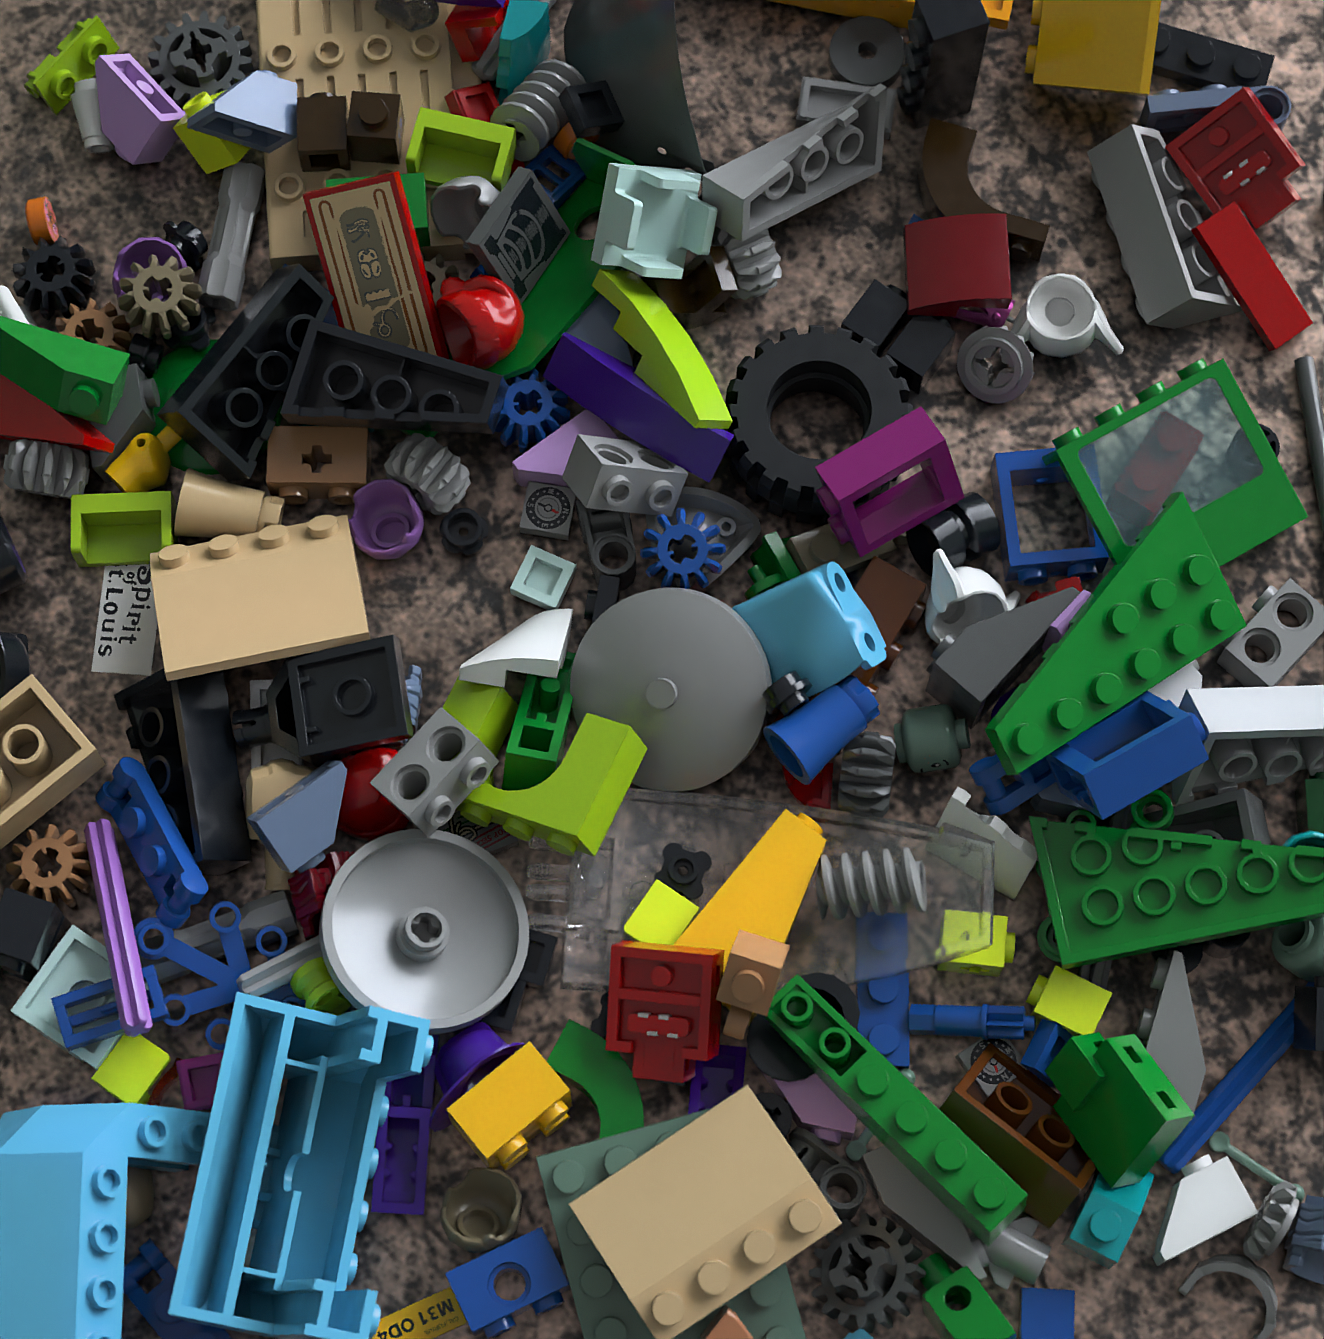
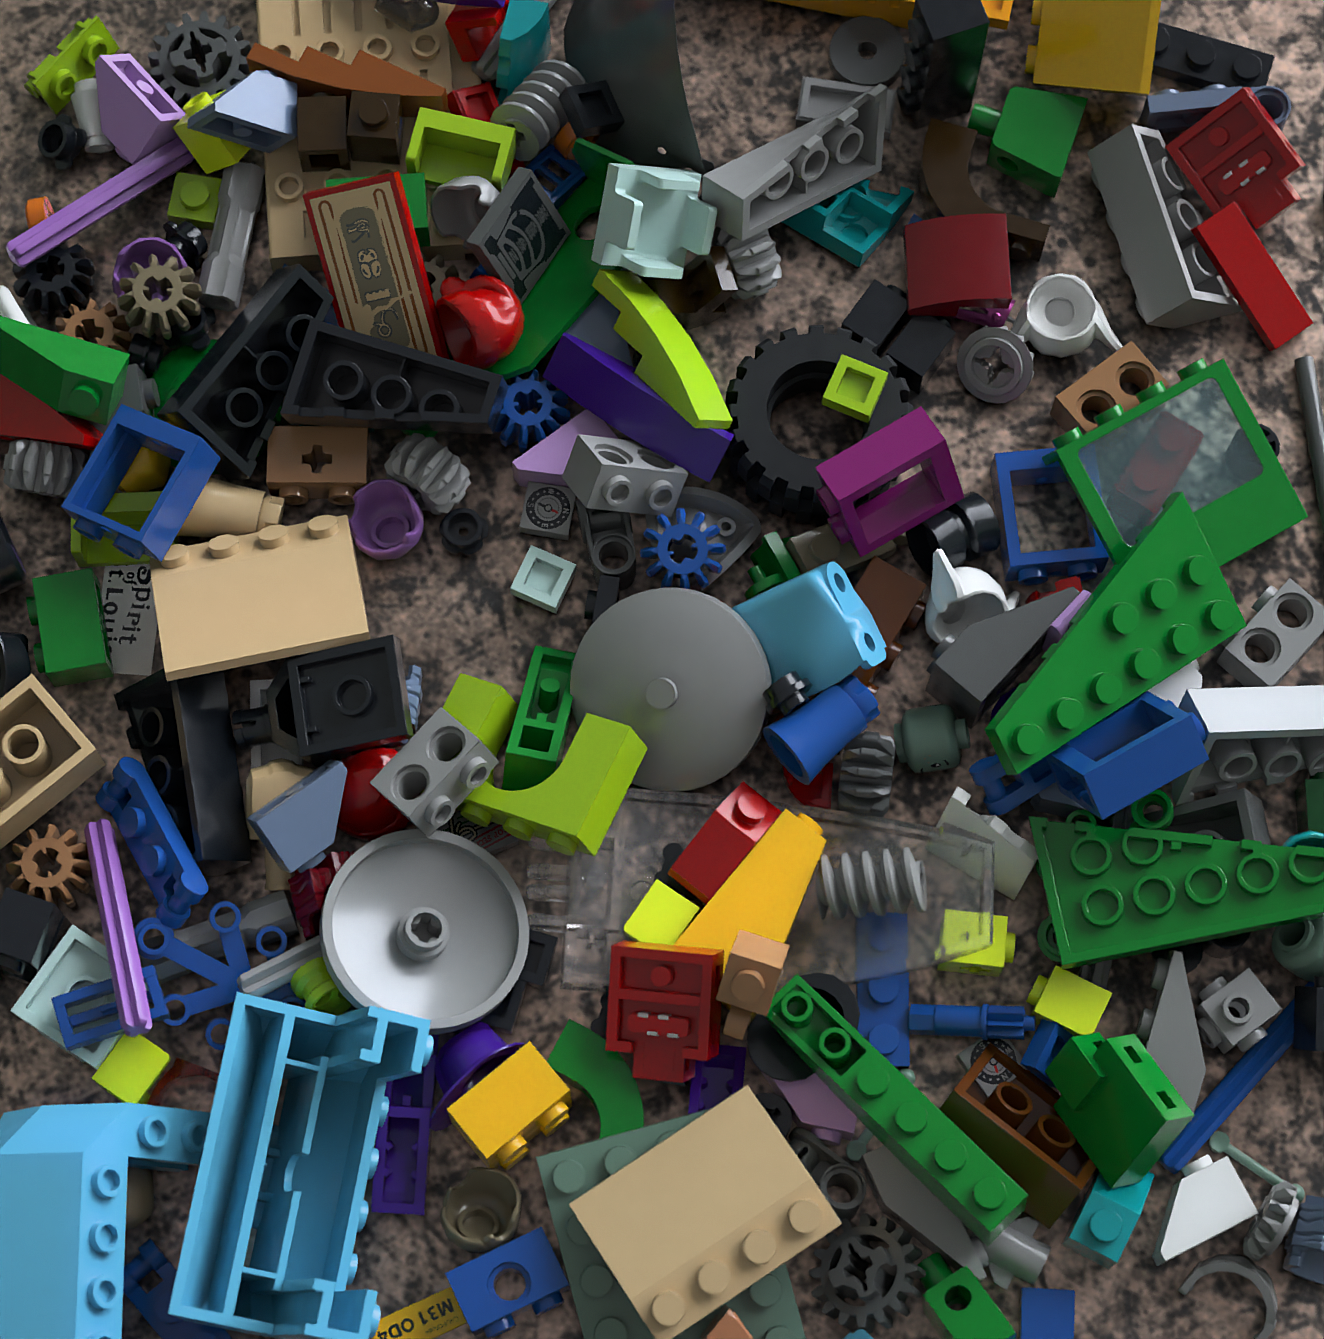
(61, 141): none -> black plate
(70, 627): none -> green brick
(98, 203): none -> medium lavender axle
(108, 466): none -> blue window
(194, 200): none -> lime plate
(199, 1080): magenta tile -> none
(367, 73): none -> dark orange slope
(531, 648): white slope -> none
(724, 842): none -> red slope
(852, 220): none -> teal slope
(854, 388): none -> lime plate
(1031, 135): none -> green torso
(1102, 390): none -> medium nougat brick
(1246, 1000): none -> light grey brick

